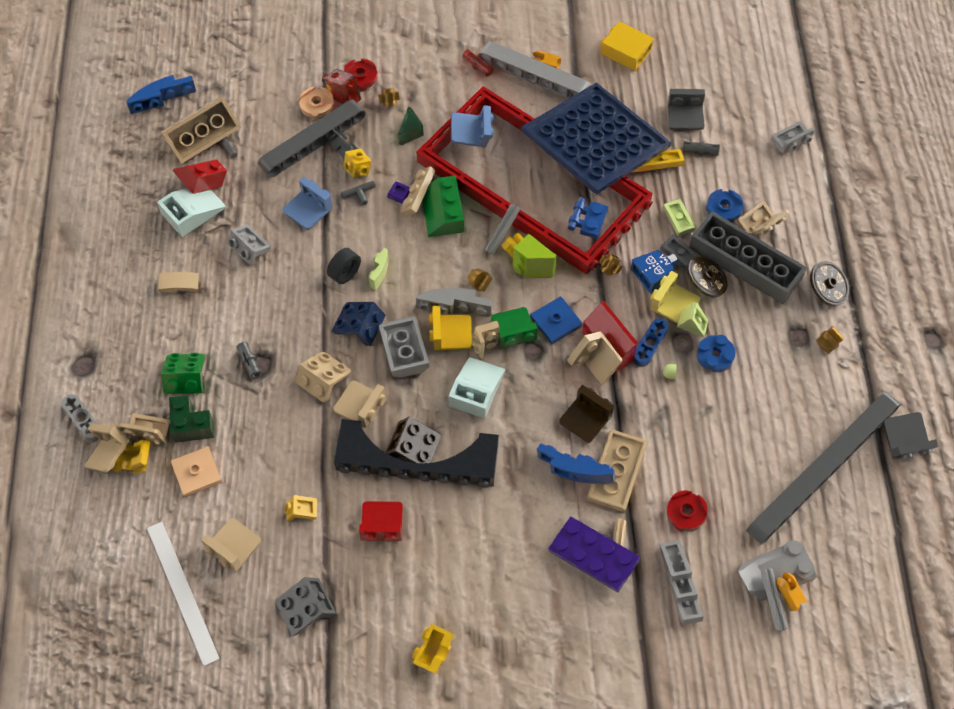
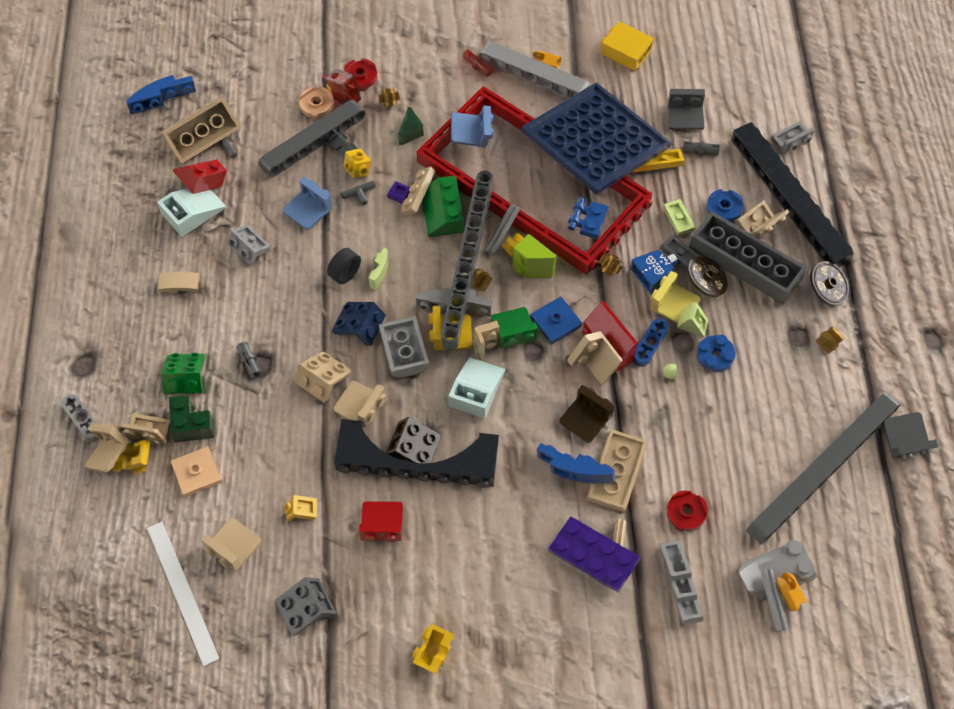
(476, 218): none -> dark grey beam
(791, 195): none -> black brick

